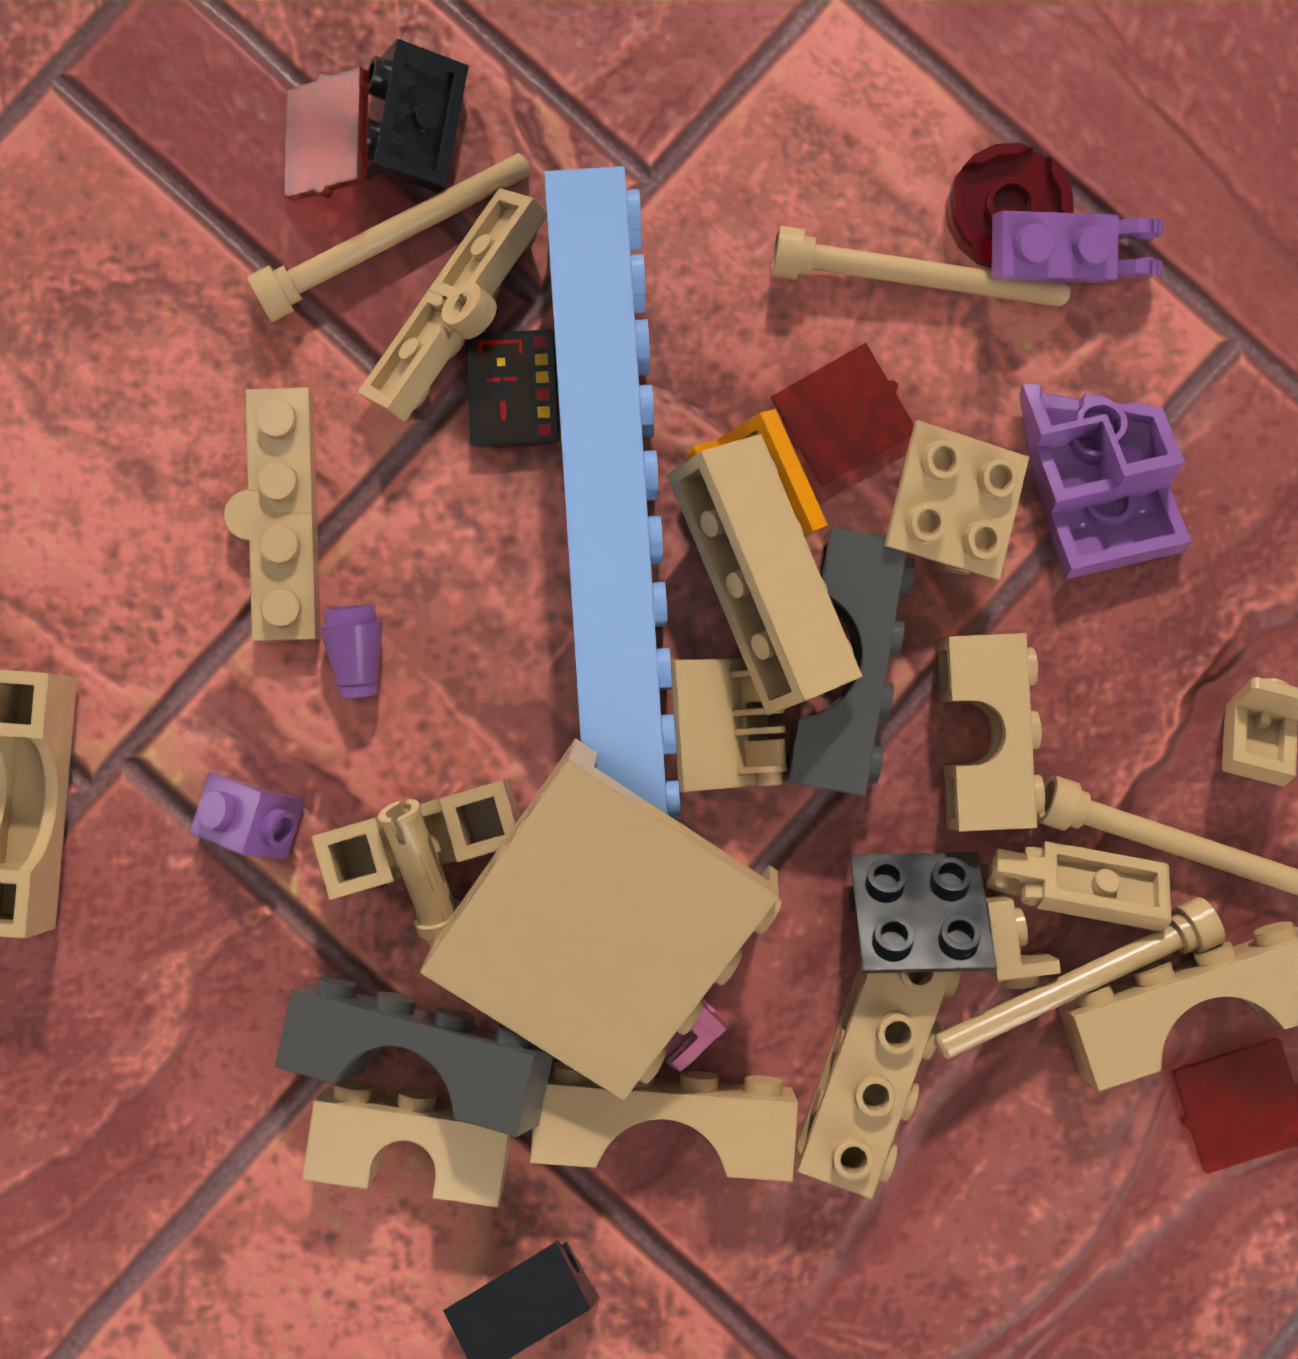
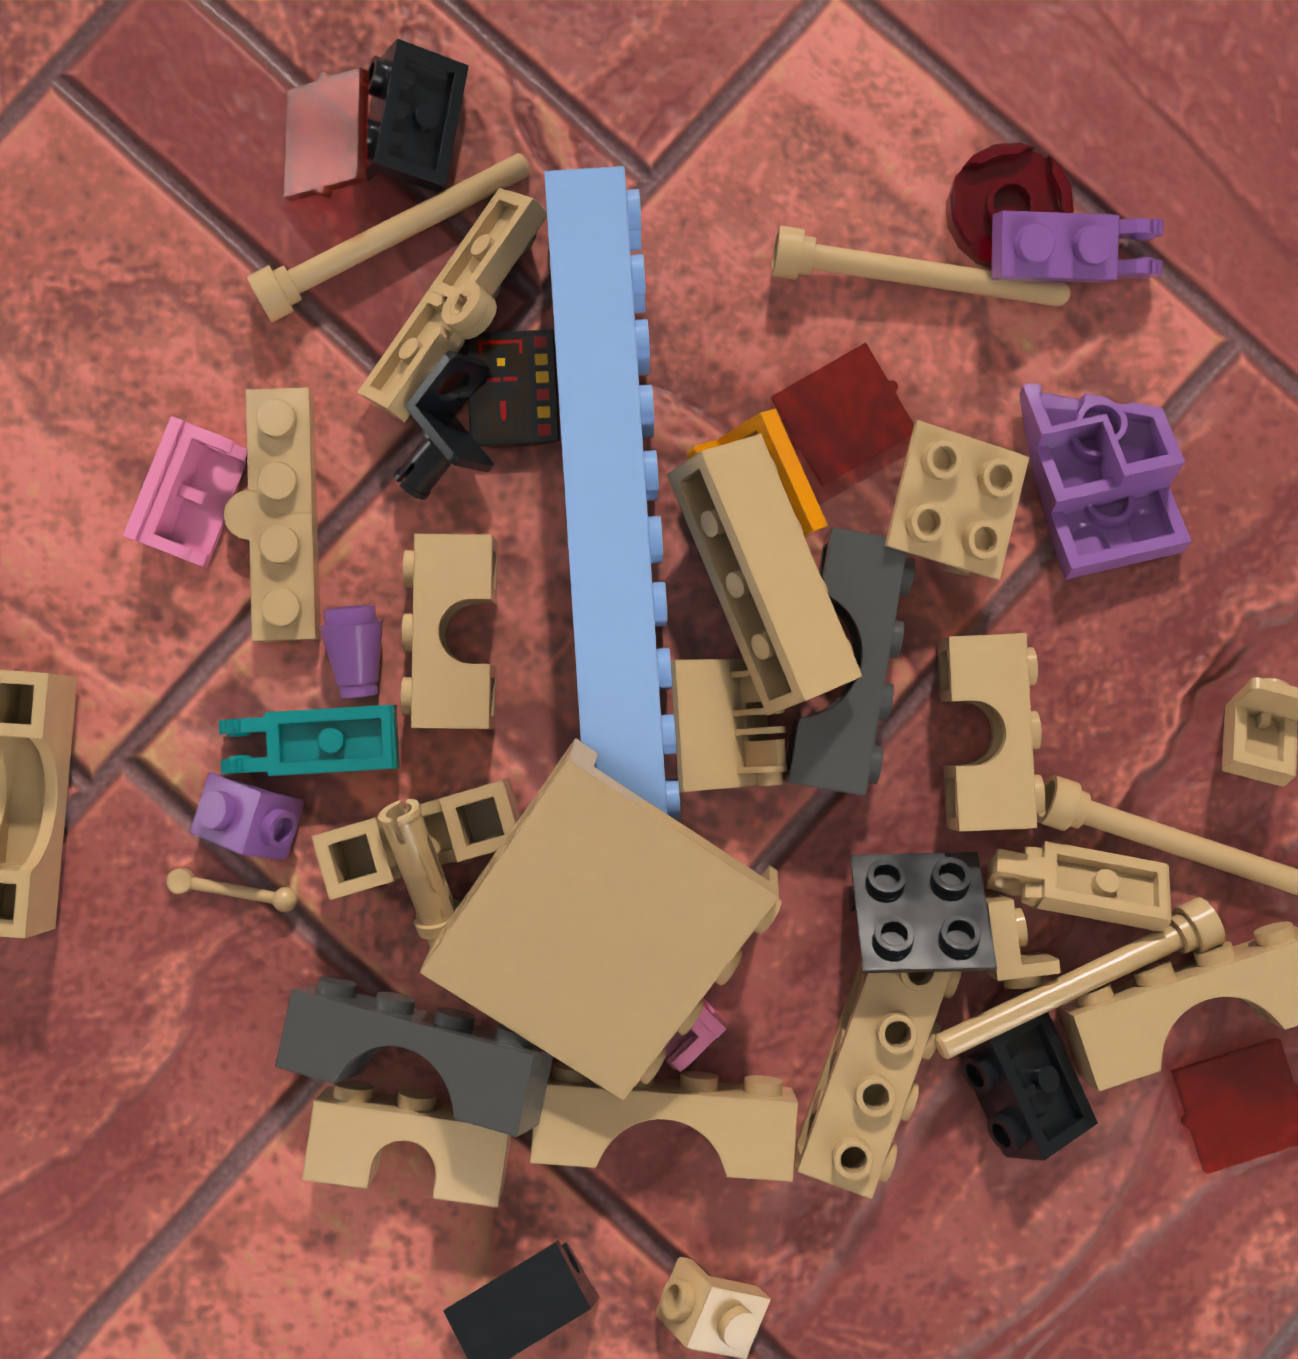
(183, 880): none -> tan hinge
(187, 492): none -> bright pink hinge
(318, 741): none -> teal hinge
(445, 437): none -> black bracket
(446, 577): none -> tan arch
(711, 1311): none -> tan bracket
(1028, 1090): none -> black bracket

